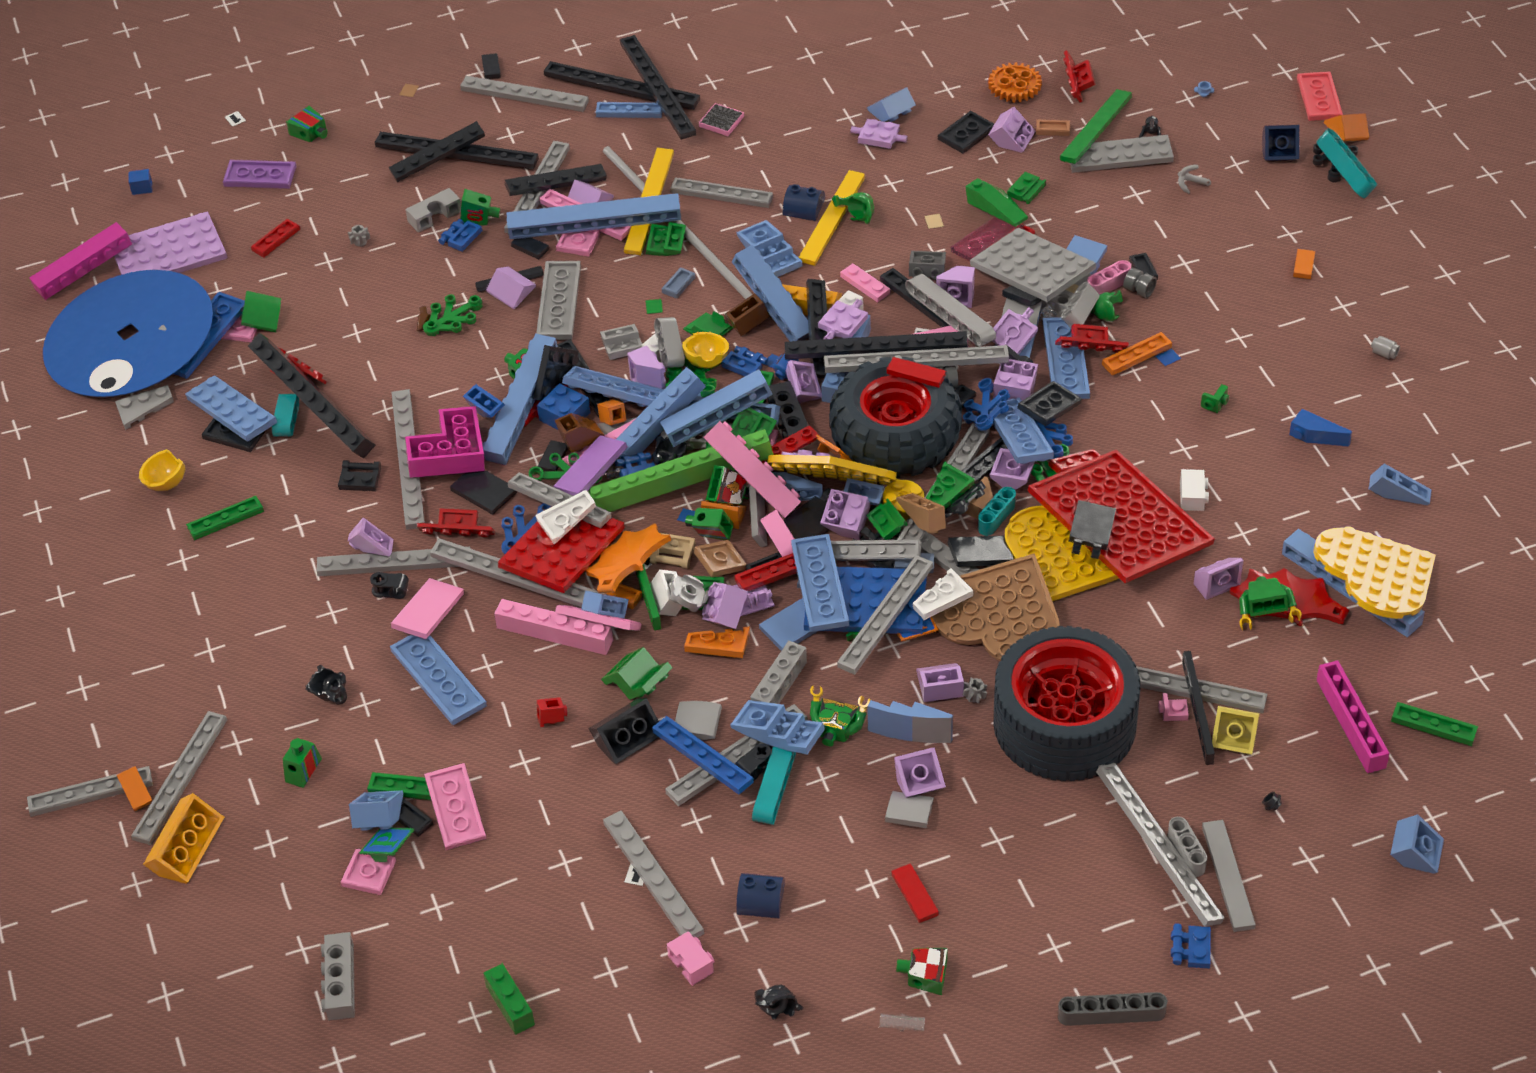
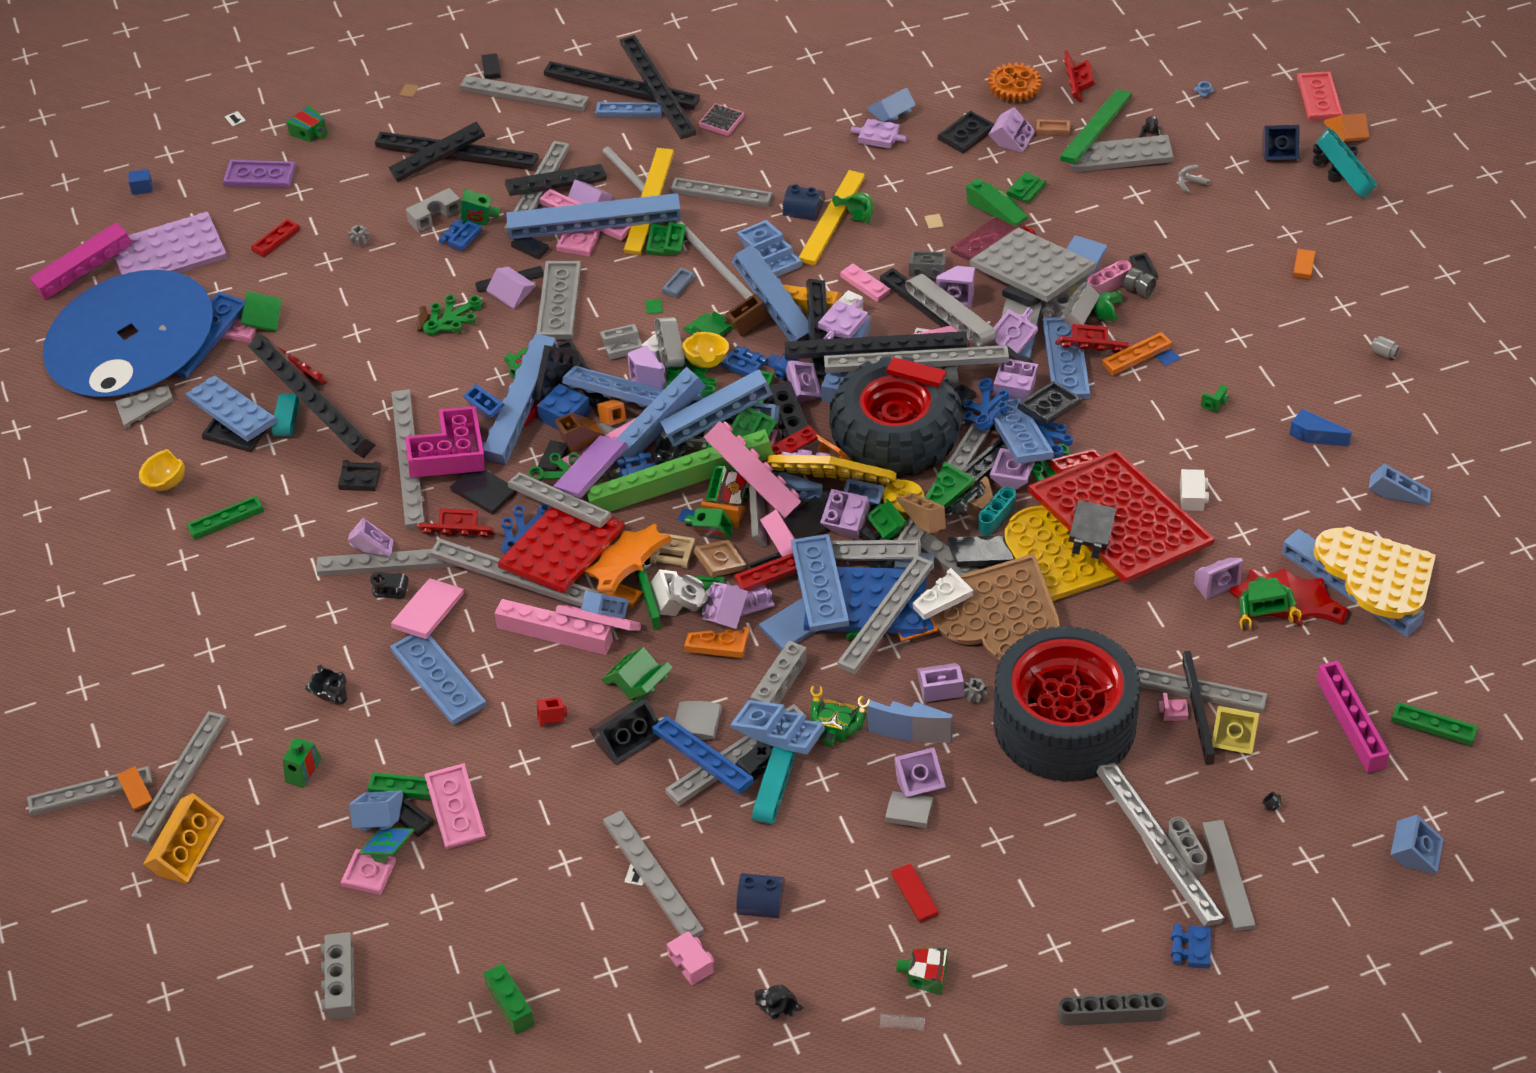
(565, 515): white wing -> none

